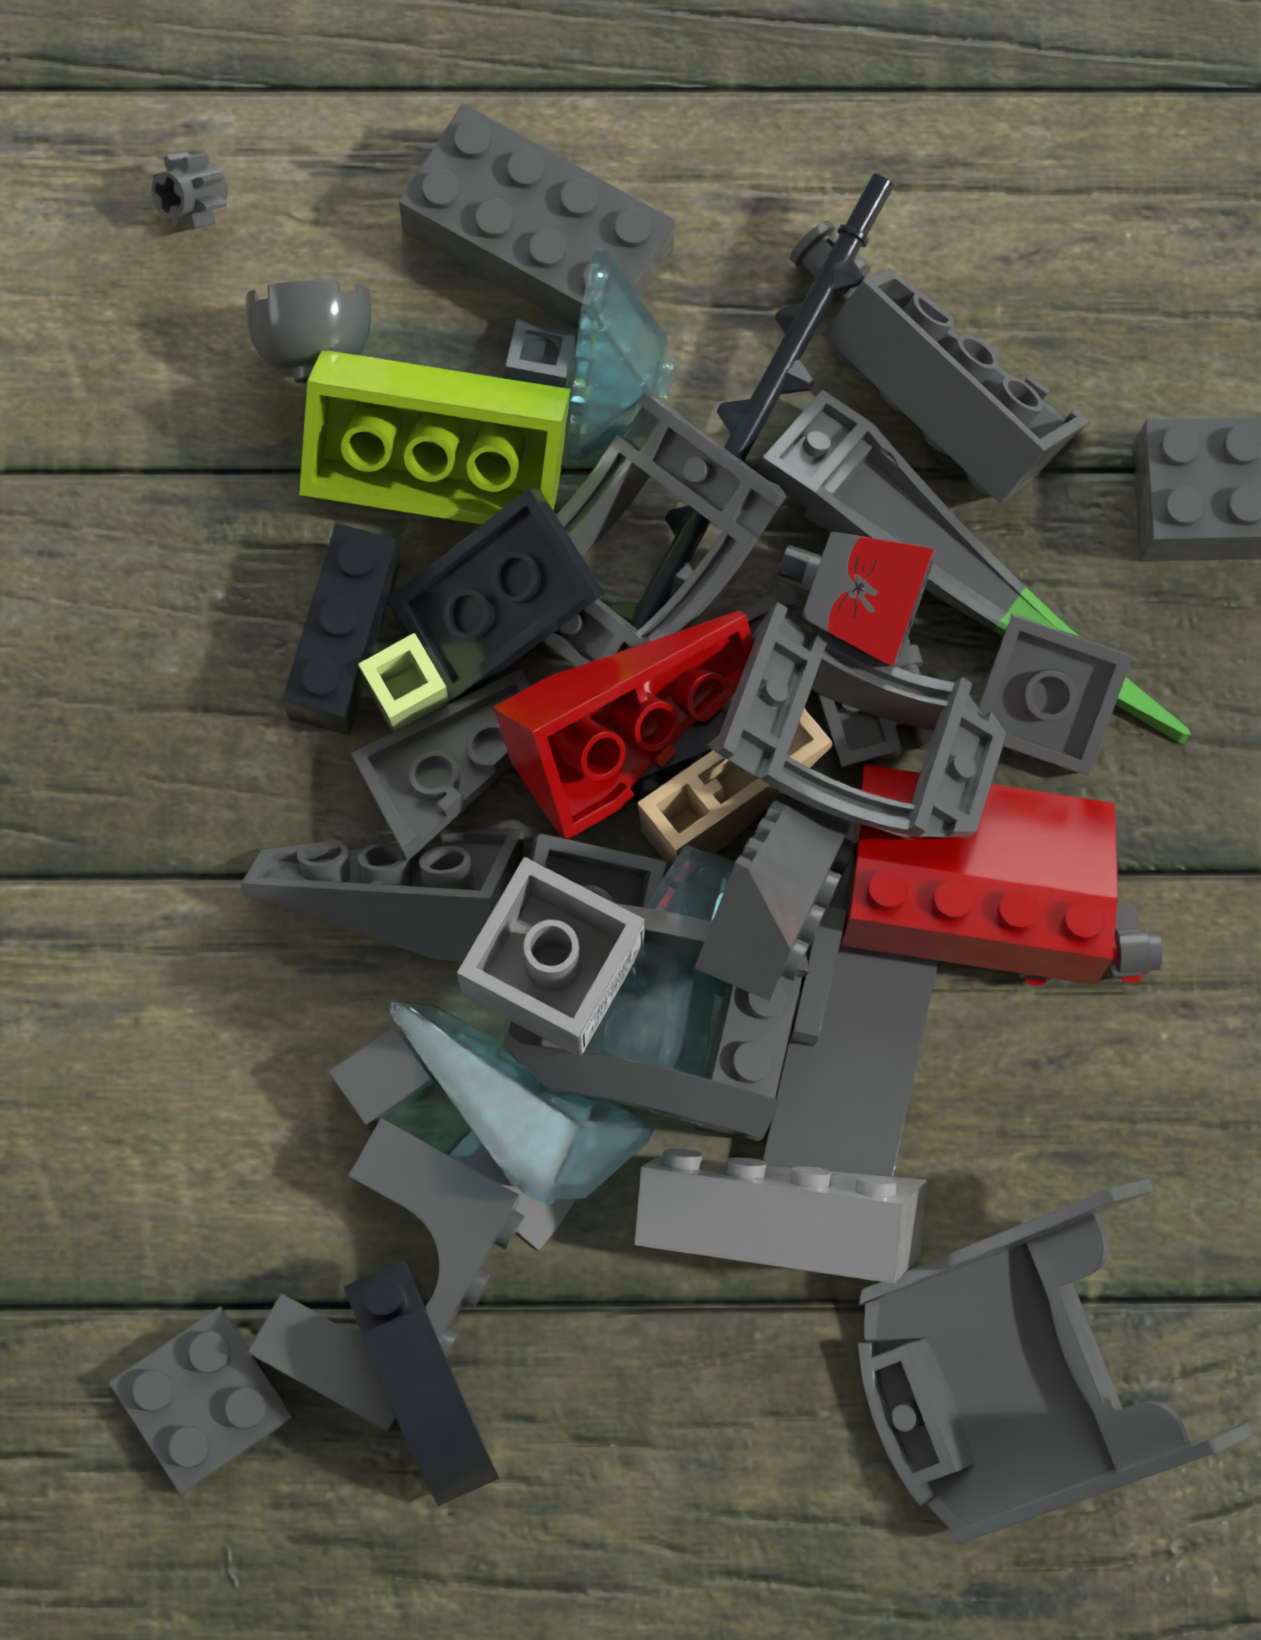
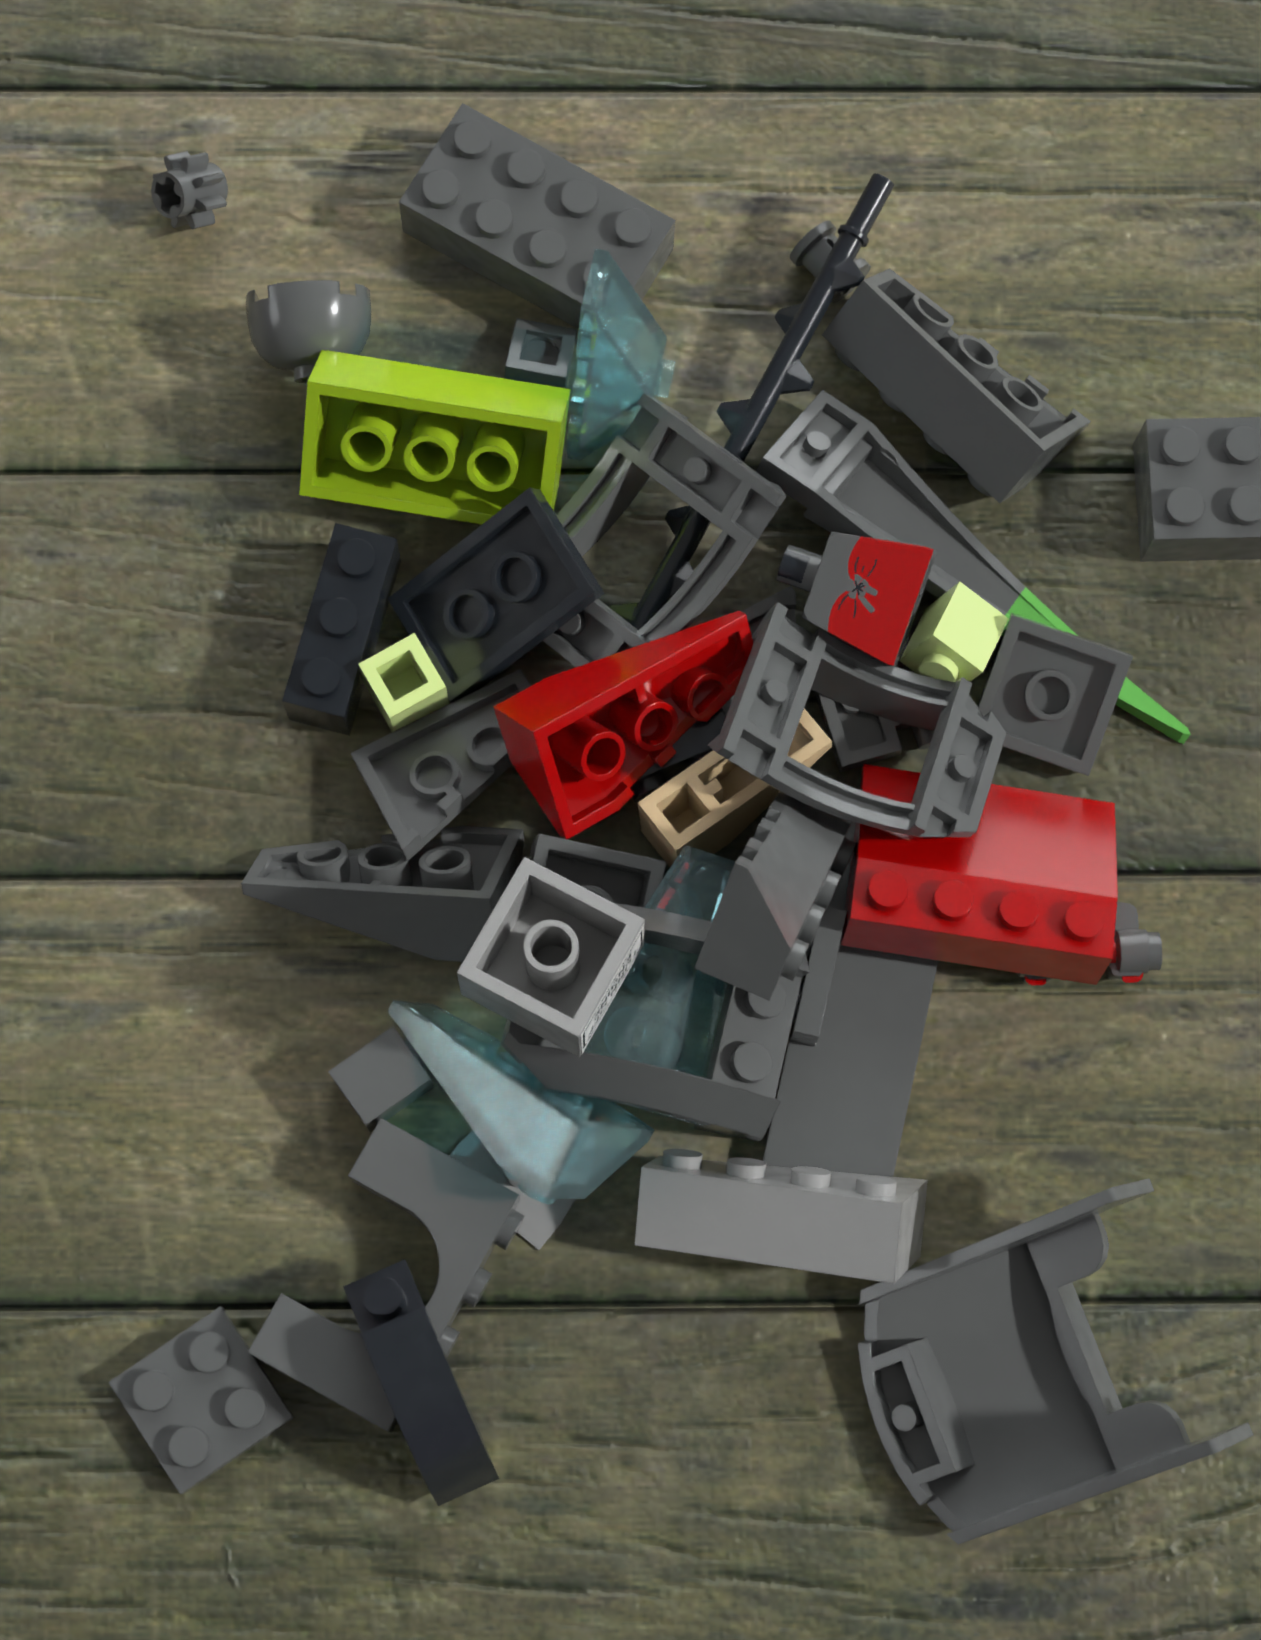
(955, 636): none -> yellowish green brick

